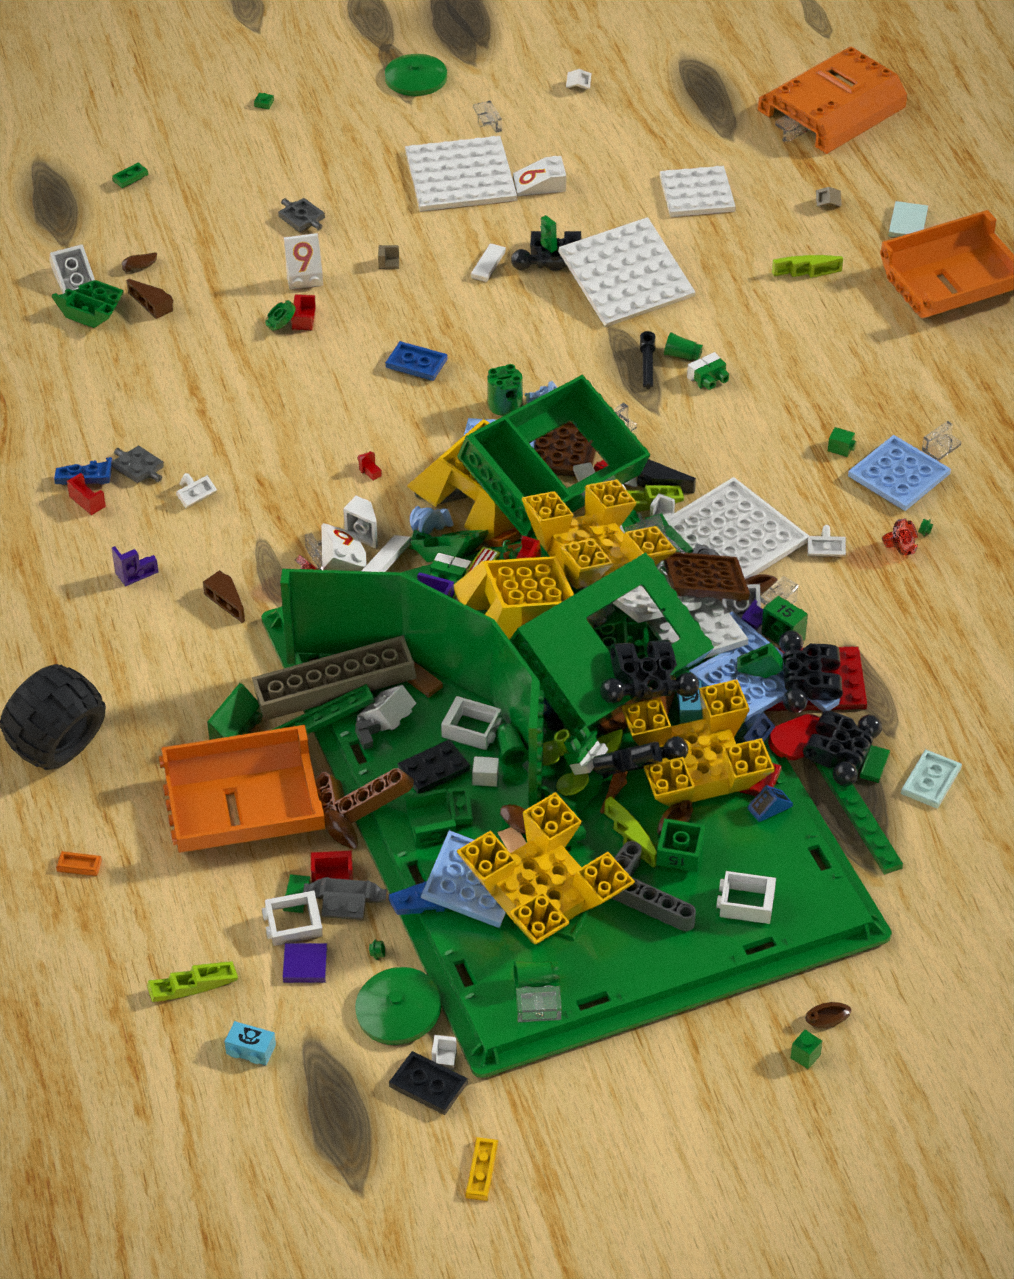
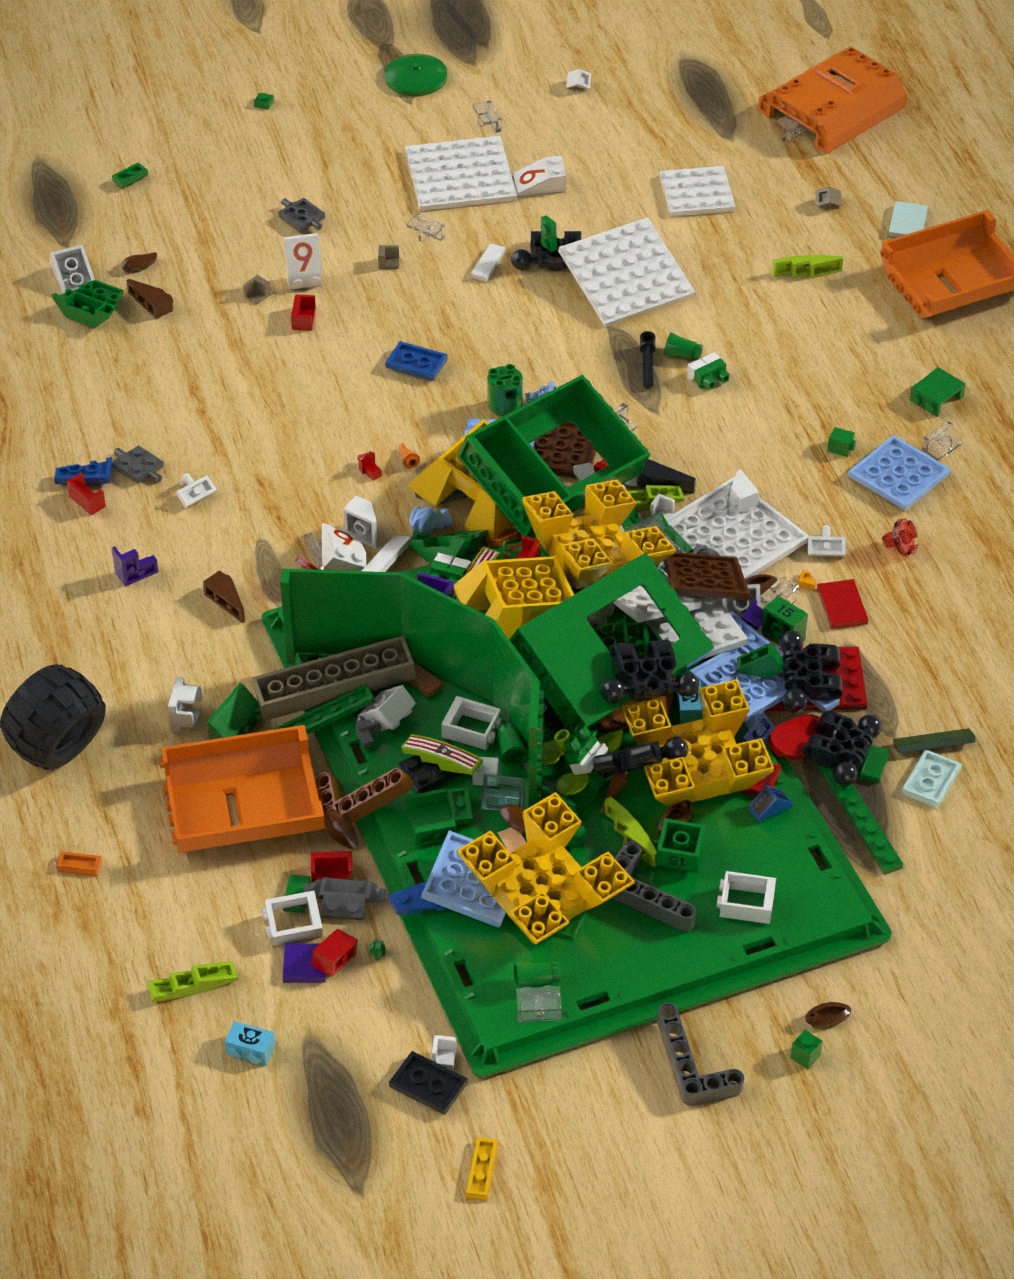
(180, 697): none -> white panel
(256, 289): none -> dark tan panel
(280, 315): green tile -> none
(334, 952): none -> red panel
(398, 1006): green dish -> none
(409, 458): none -> orange cone
(427, 227): none -> clear panel
(445, 755): none -> slope
(494, 798): none -> clear light blue tile
(685, 1062): none -> dark grey beam
(743, 492): none -> white slope
(806, 581): none -> light orange tile
(842, 603): none -> red tile
(925, 527): green plate -> none
(934, 740): none -> dark green tile
(935, 390): none -> green panel

